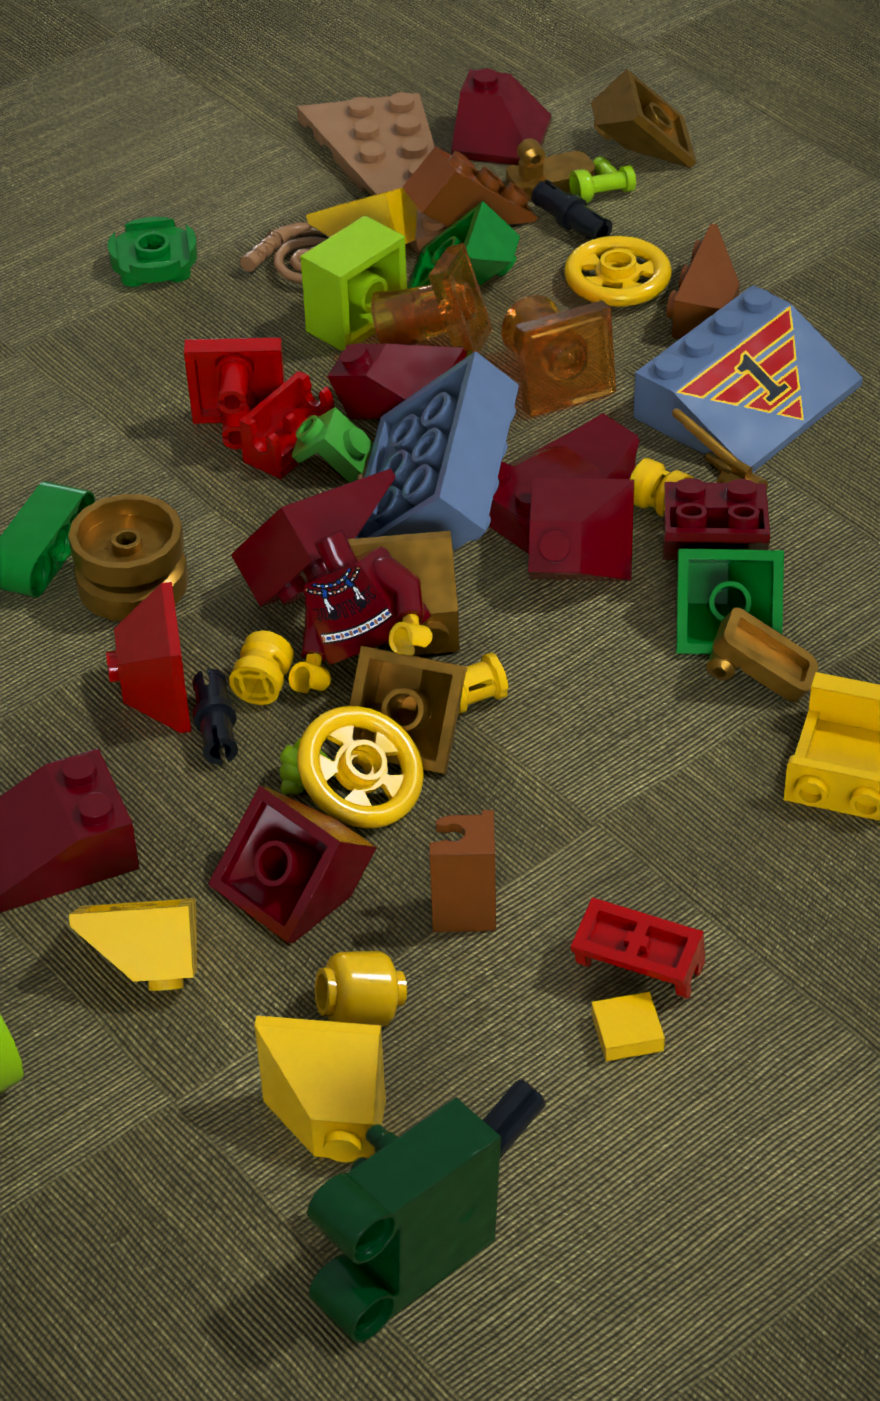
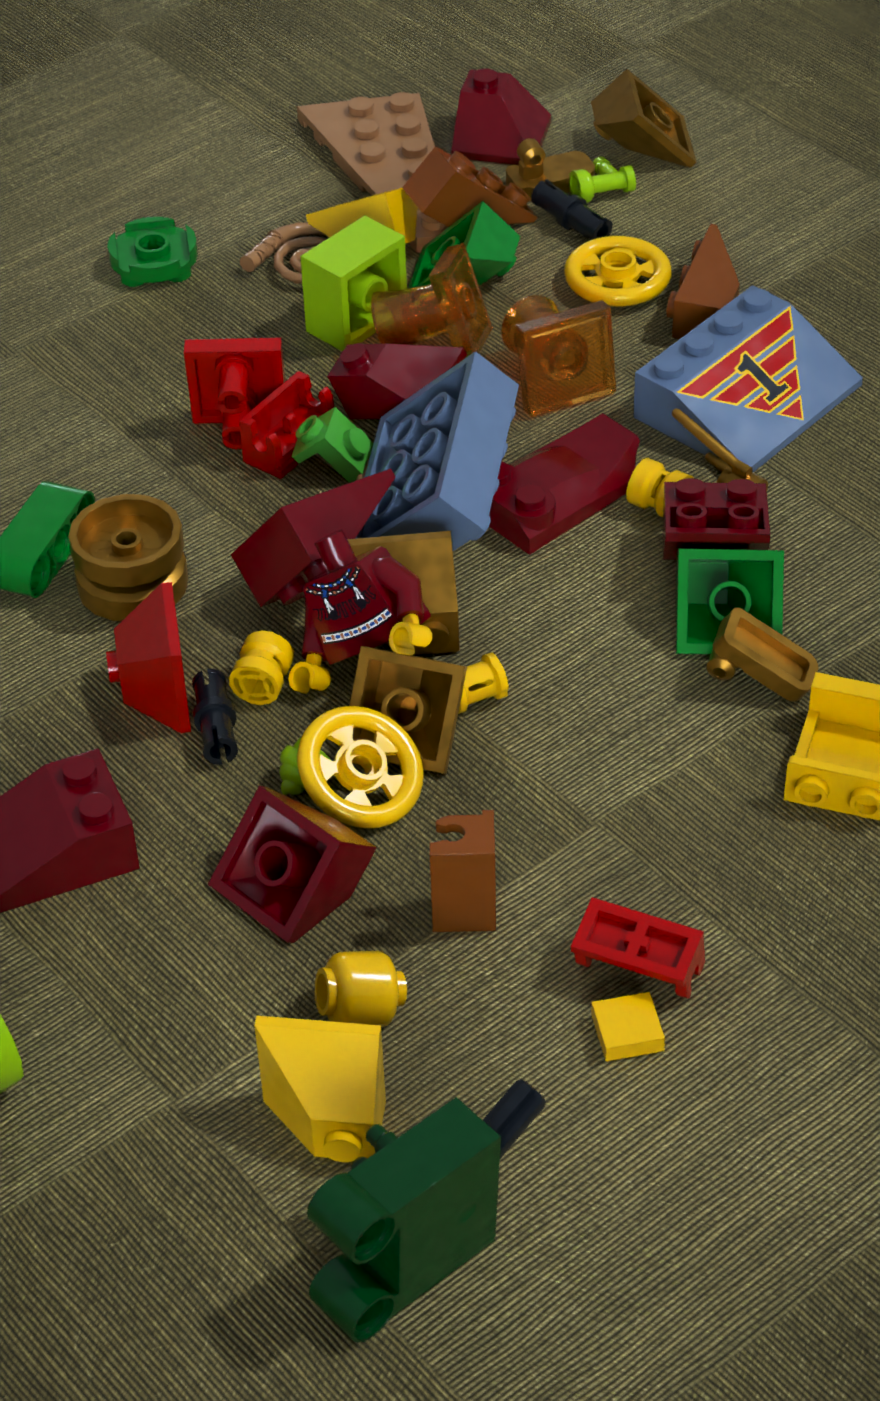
(144, 938): yellow slope -> none
(581, 529): dark red slope -> none

